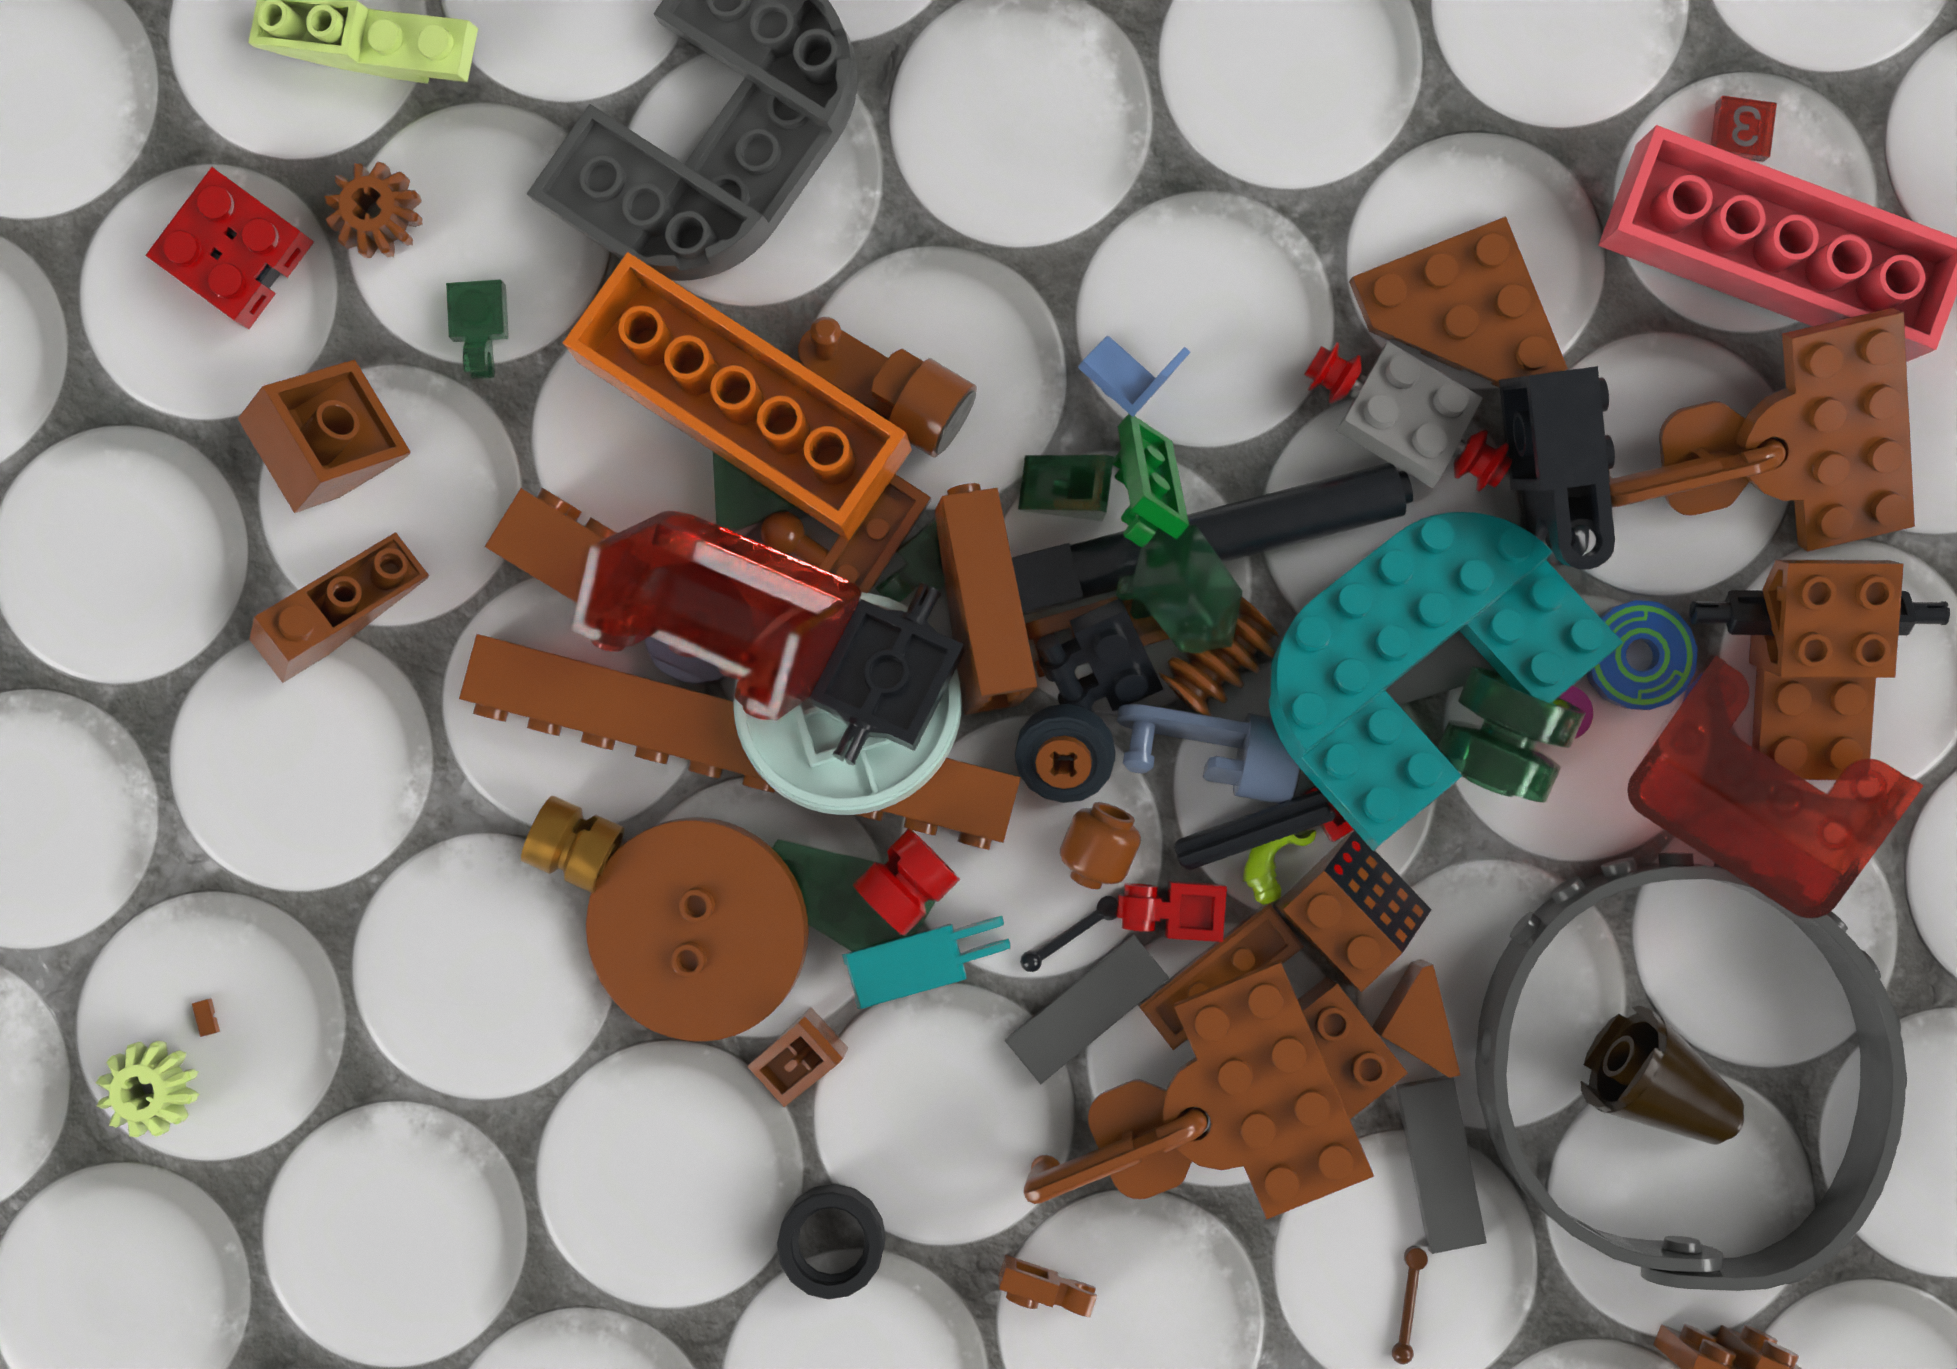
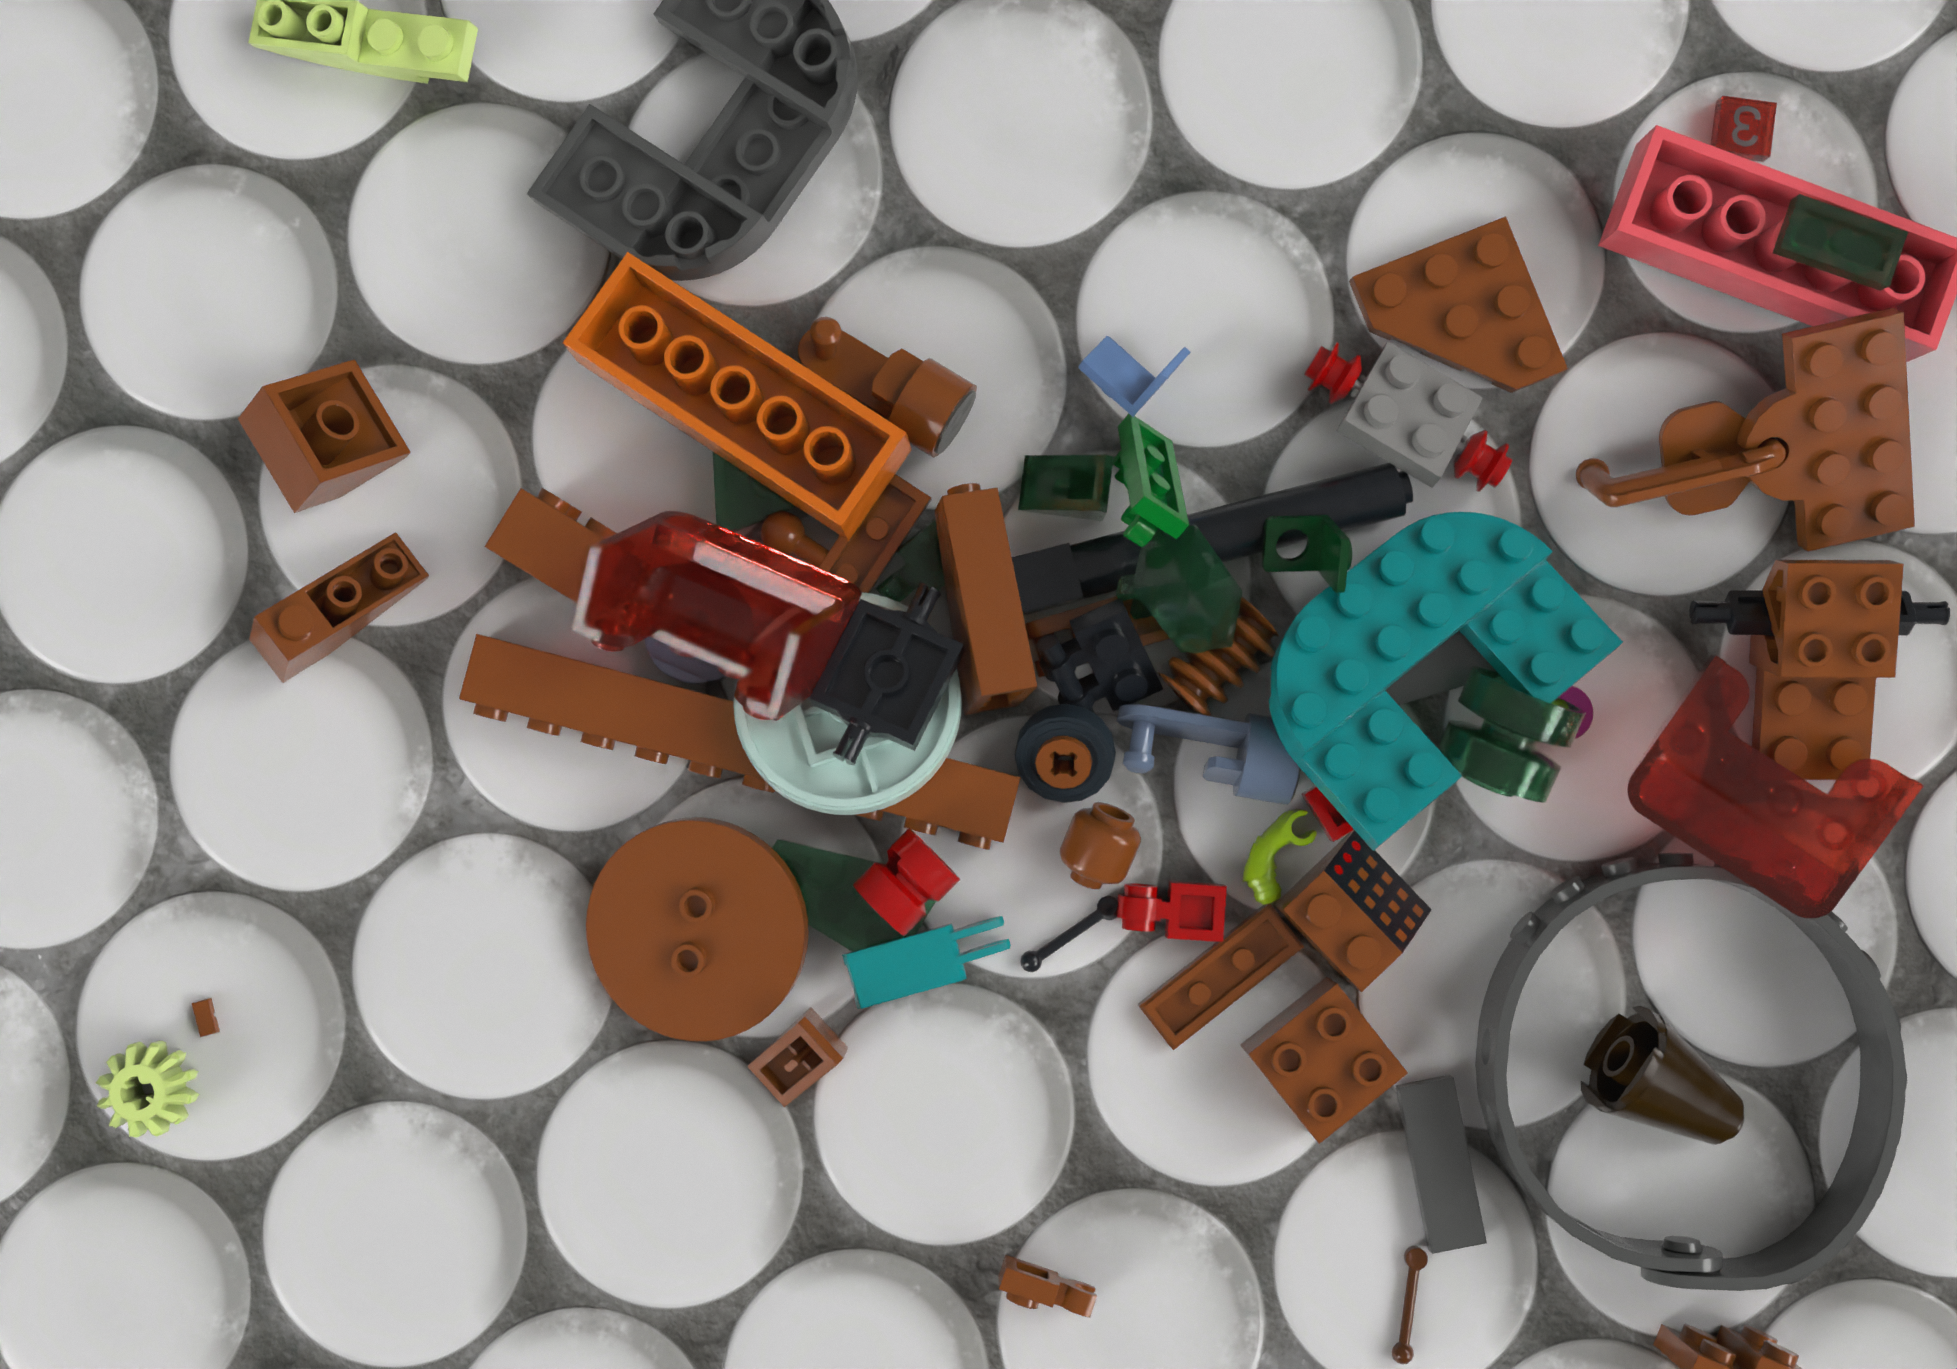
(224, 269): red piece -> none
(357, 195): dark orange gear -> none
(477, 317): clear green plate -> none
(570, 843): pearl gold wheel -> none
(820, 1283): black tyre -> none
(1086, 1008): dark grey tile -> none
(1254, 830): black axle -> none
(1265, 1102): dark orange plate -> none
(1326, 548): none -> dark green bracket
(1417, 1019): dark orange slope -> none
(1562, 461): black brick -> none
(1672, 657): blue tile -> none
(1840, 242): none -> clear green plate

